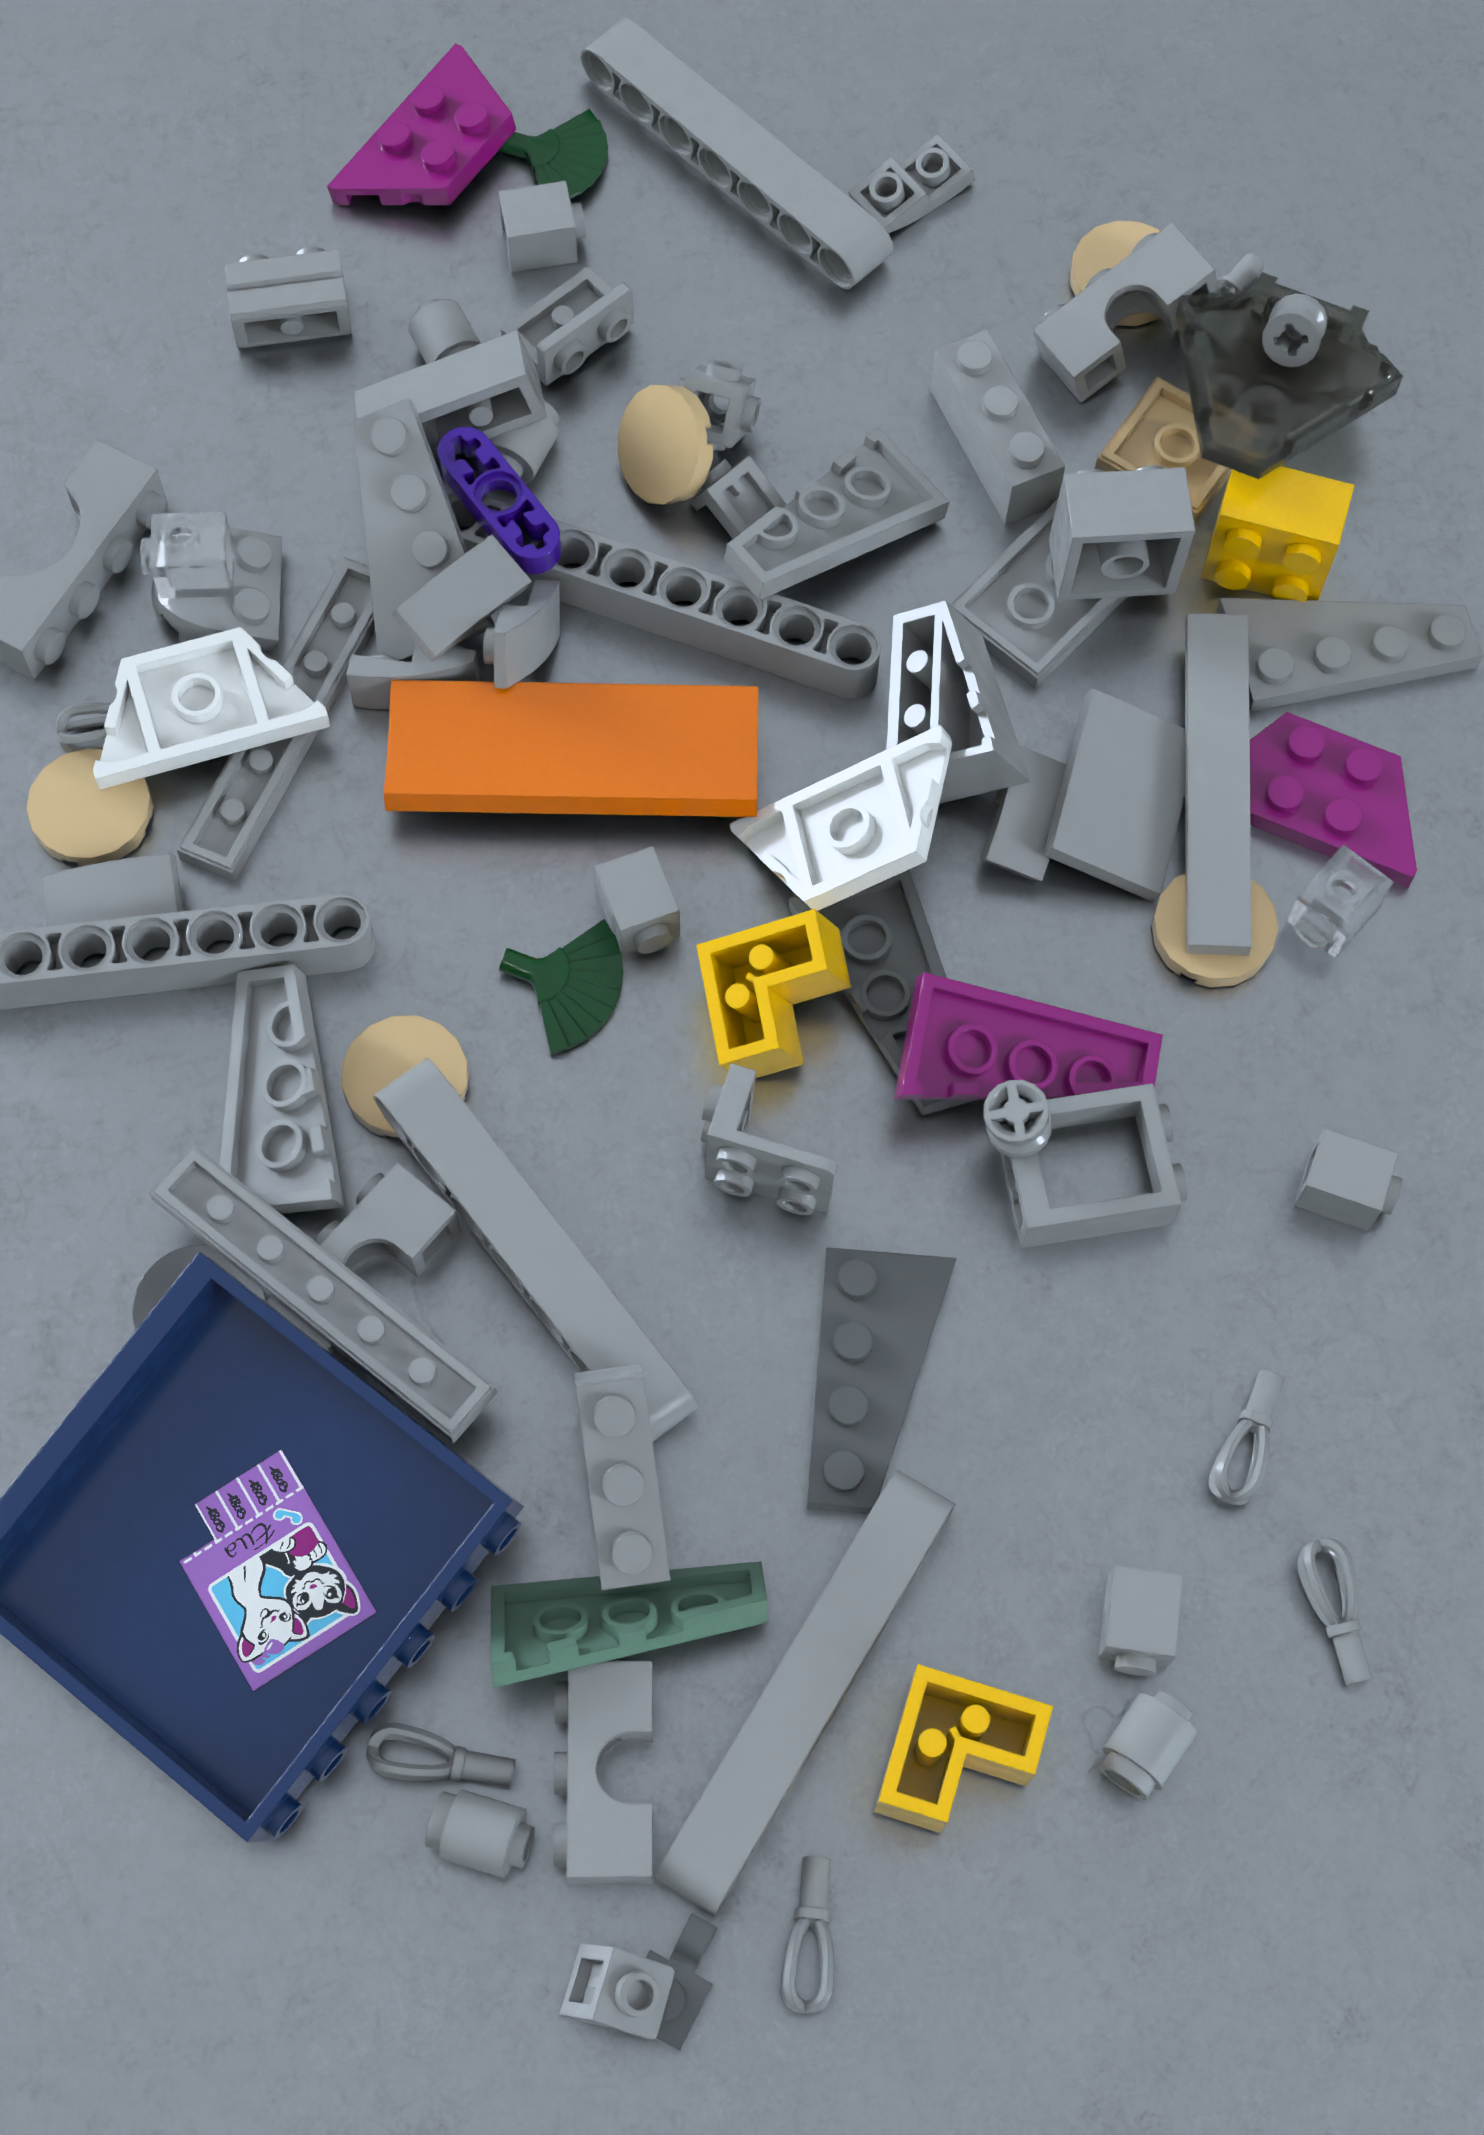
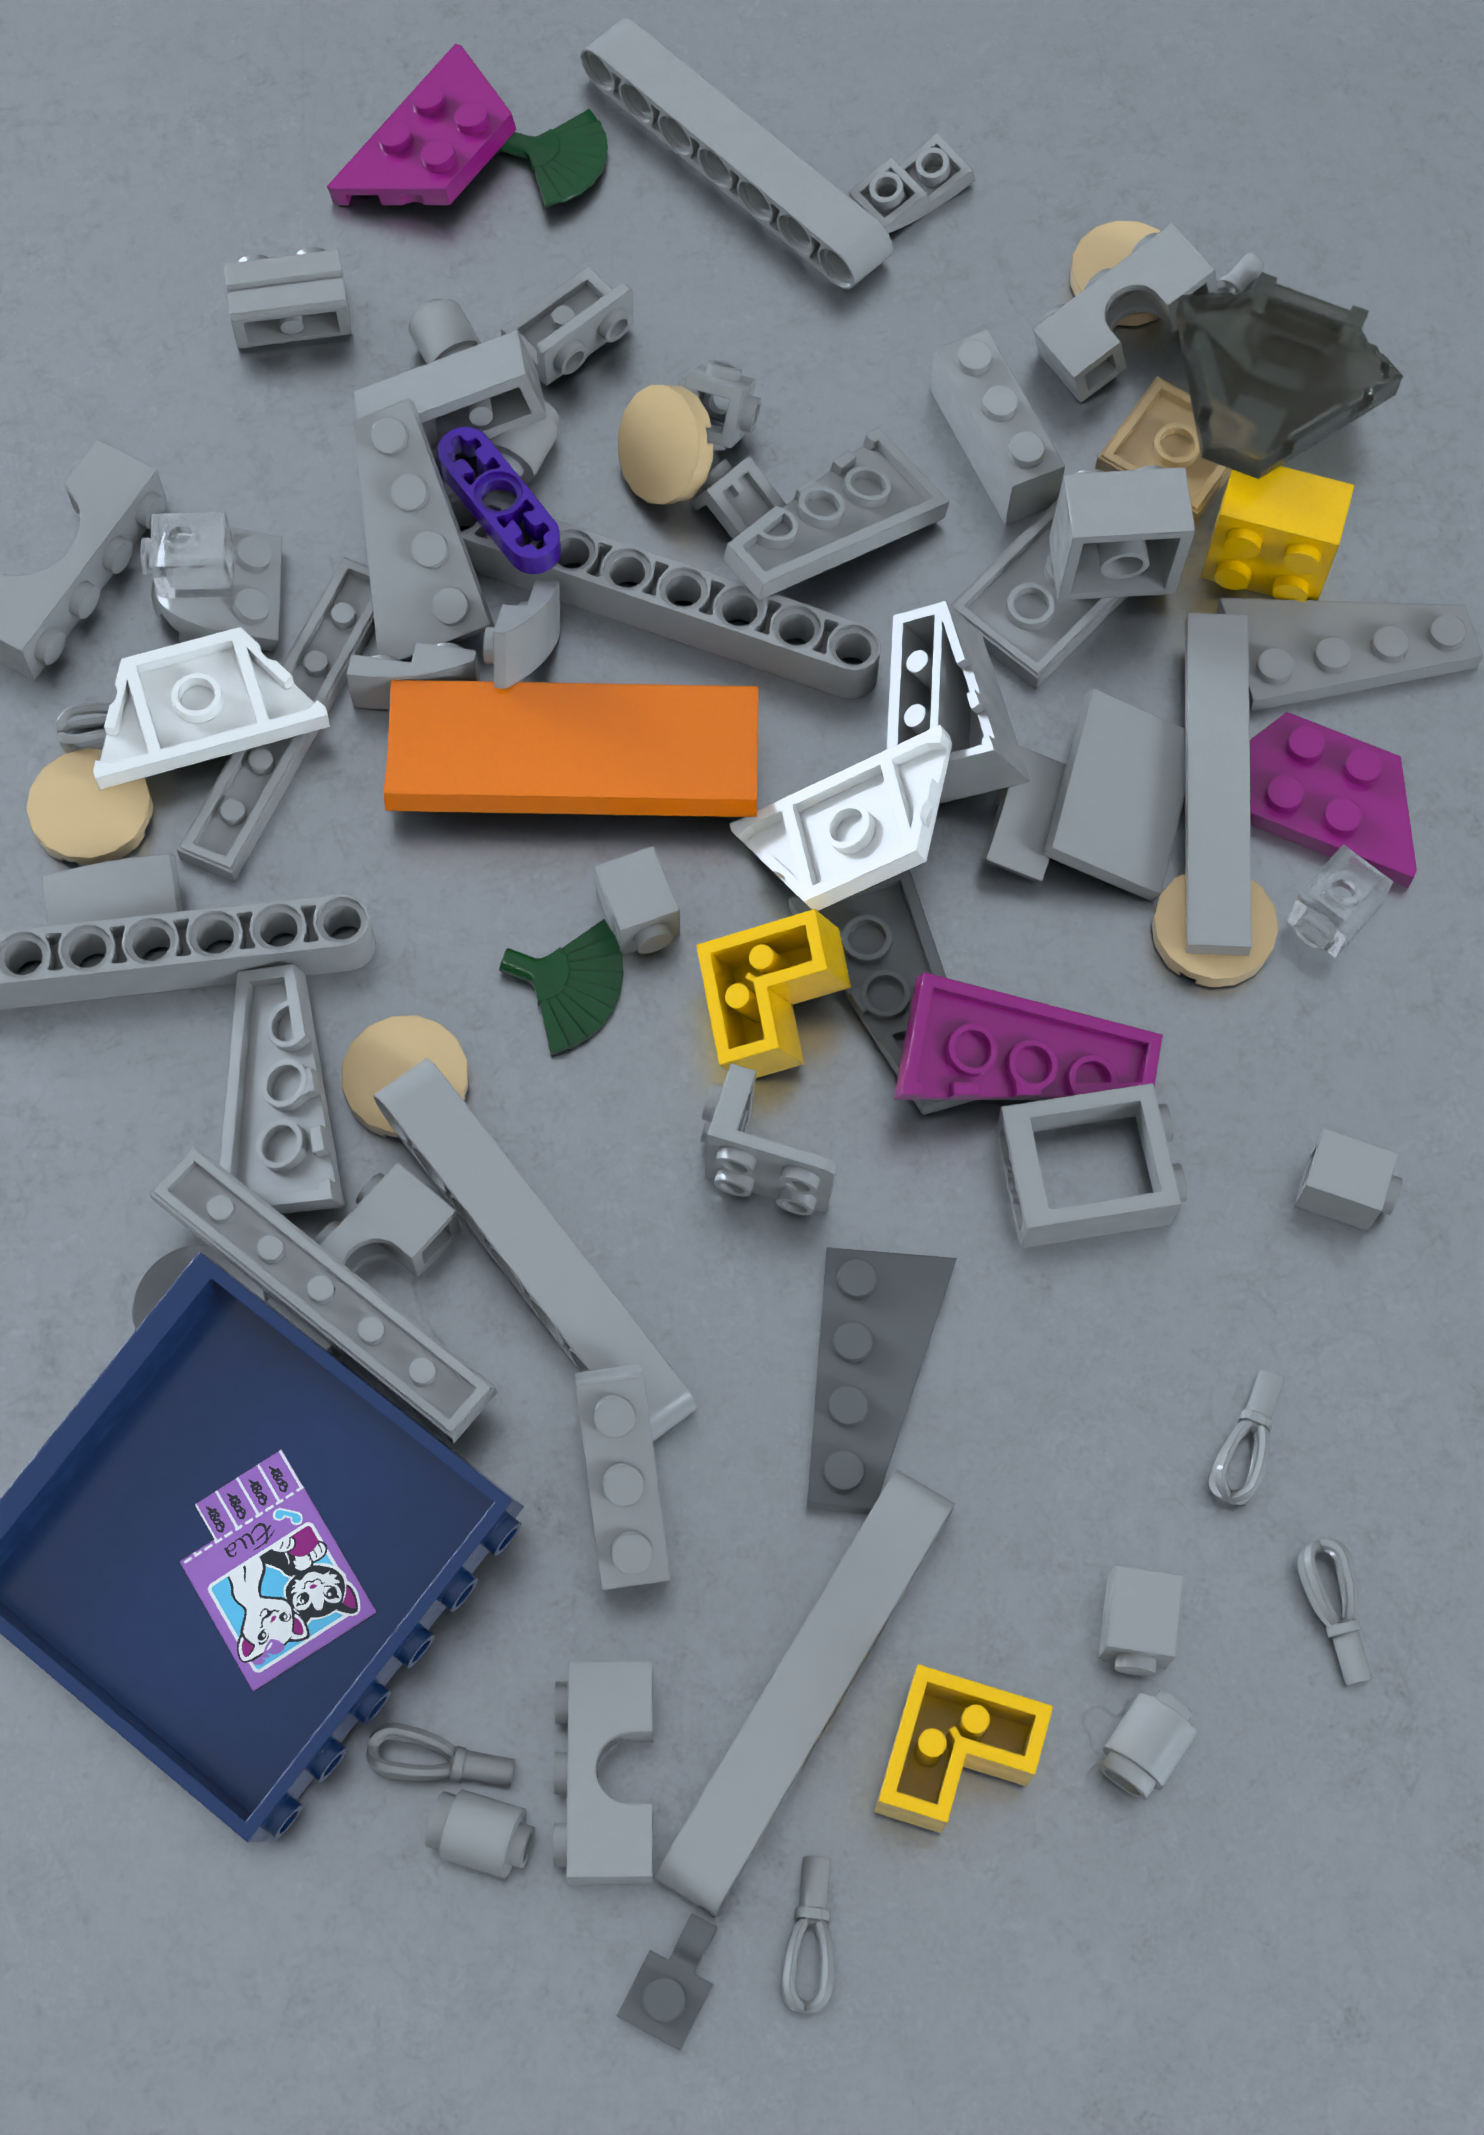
(461, 597): light grey slope -> none
(540, 226): light grey brick -> none
(577, 1624): sand green wing -> none
(617, 1990): light grey bracket -> none
(1015, 1104): light grey wheel -> none
(1303, 318): light grey wheel -> none

